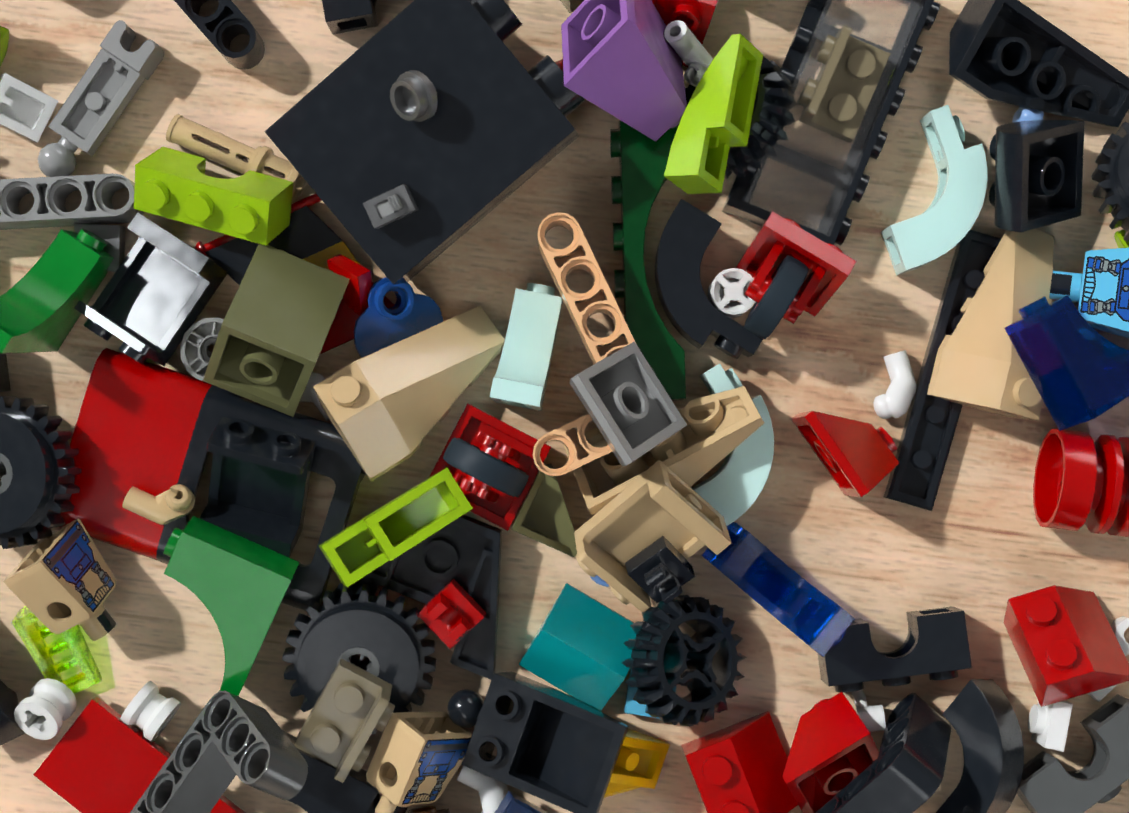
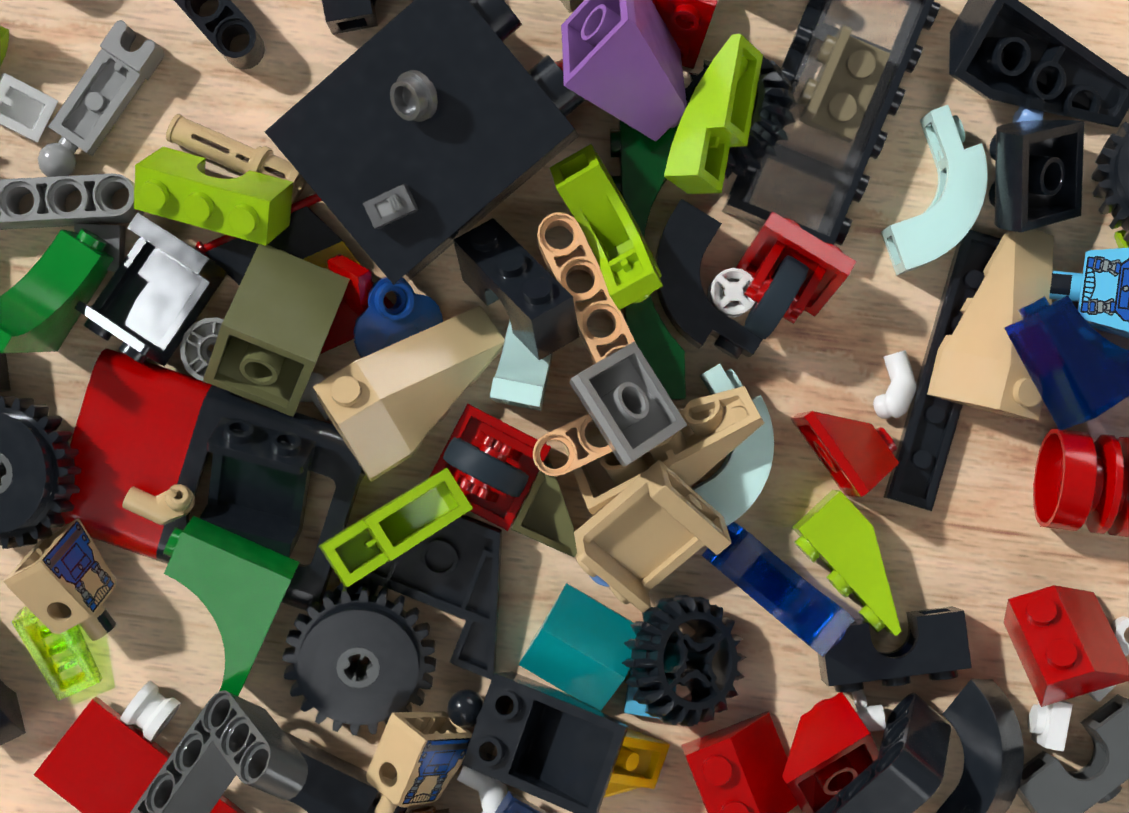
(45, 709): white wheel -> none
(345, 718): dark tan bracket -> none
(451, 614): red tile -> none
(536, 303): none -> black arch
(608, 227): none -> lime arch
(660, 570): black tile -> none
(689, 50): white arm -> none
(849, 548): none -> lime slope

